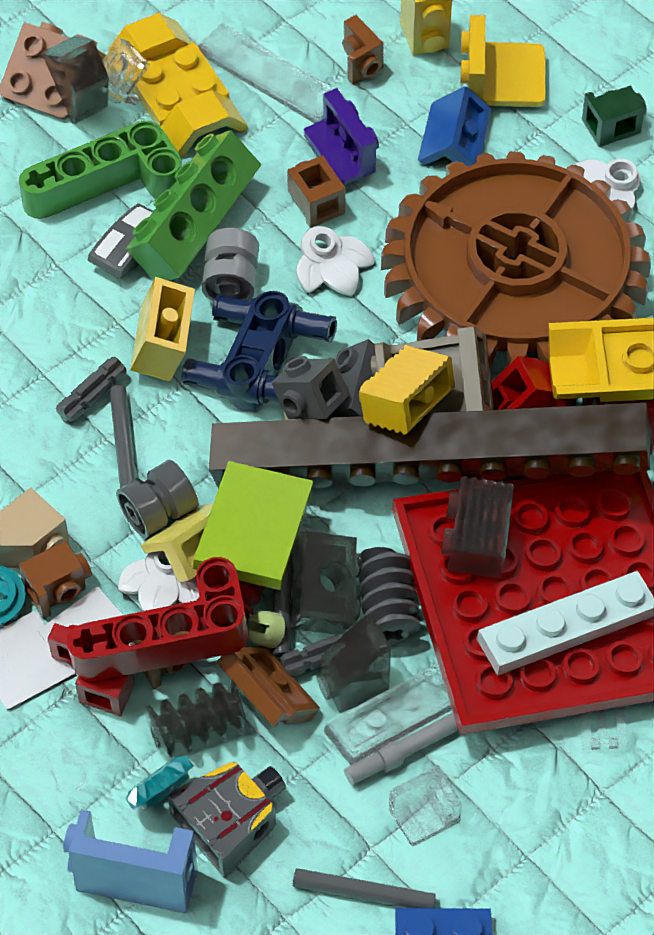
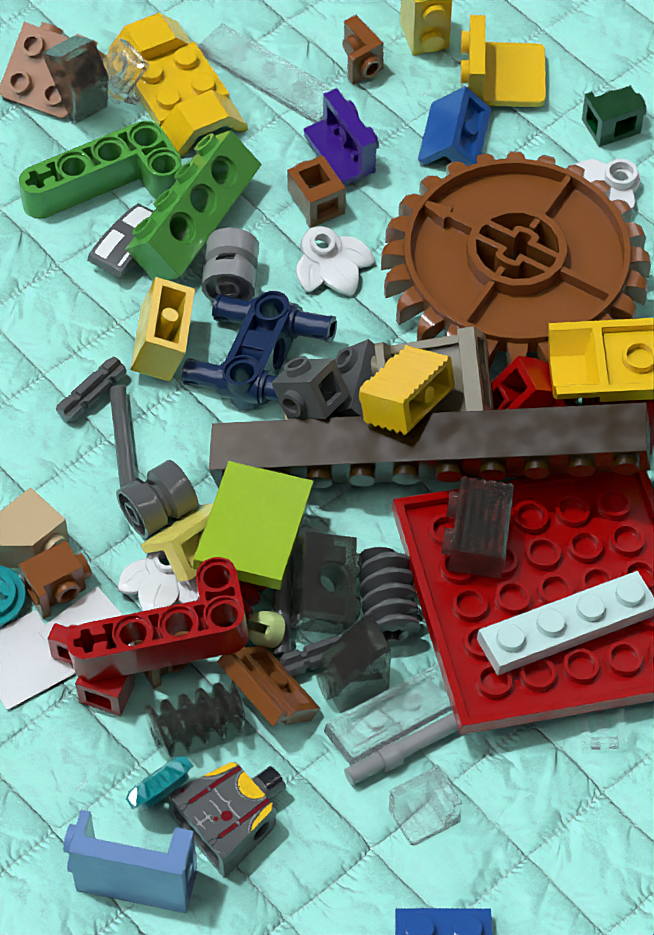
(363, 889): dark grey bar -> none

